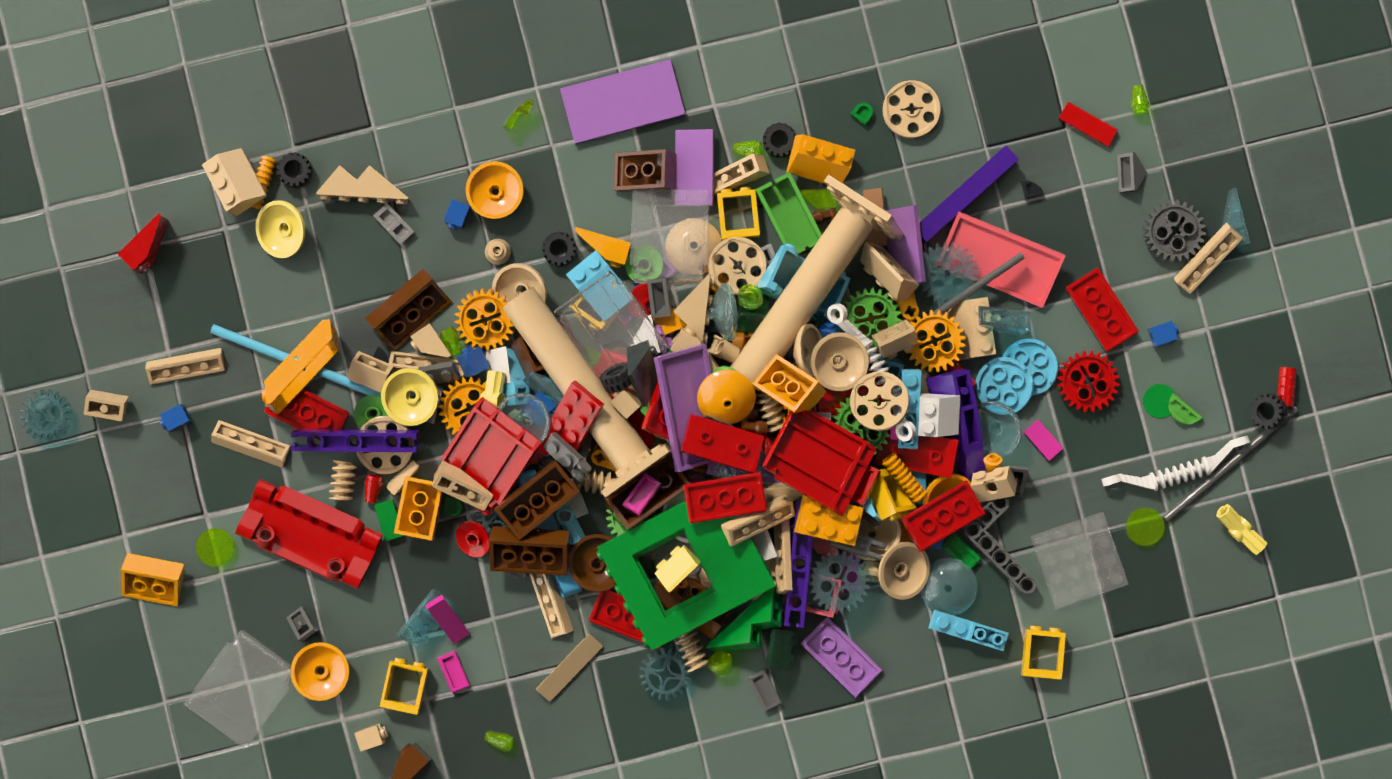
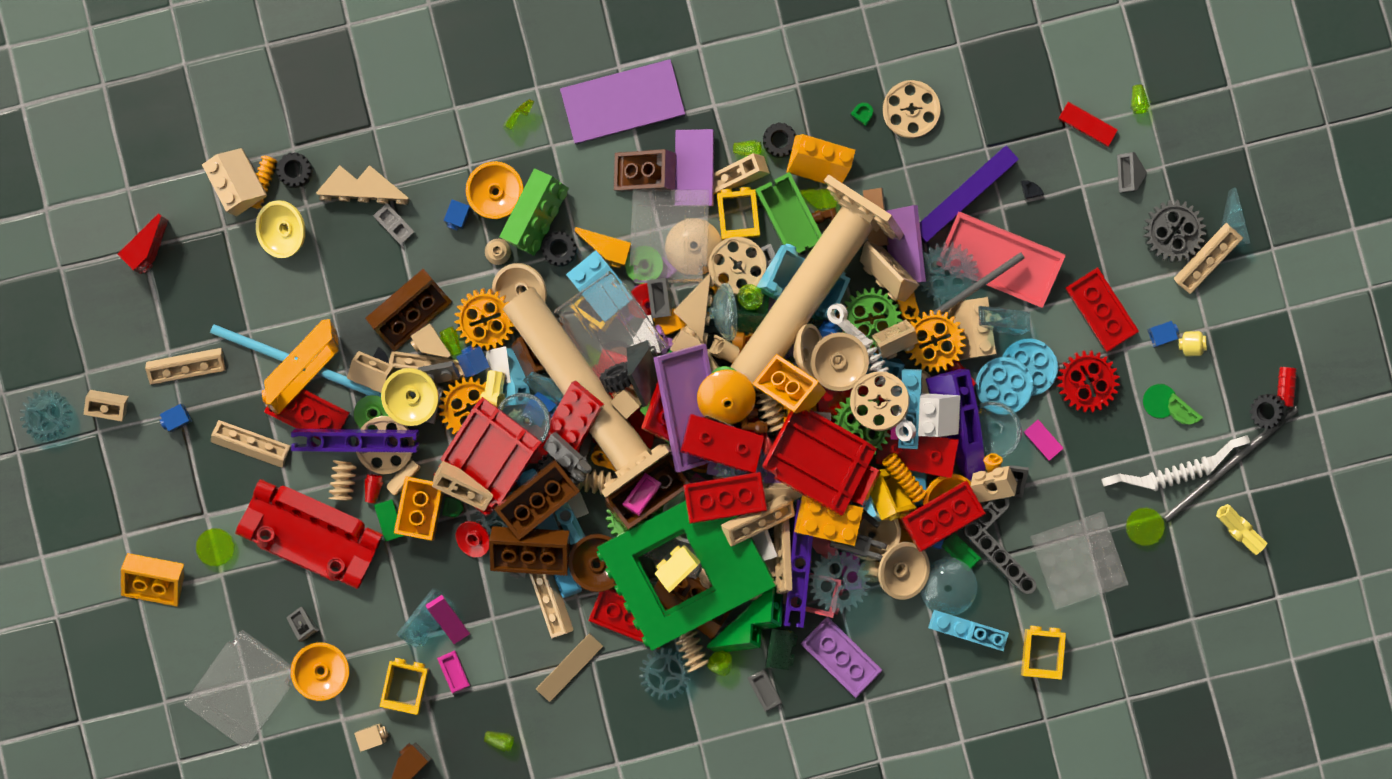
(534, 212): none -> bright green piece
(1193, 343): none -> light yellow head

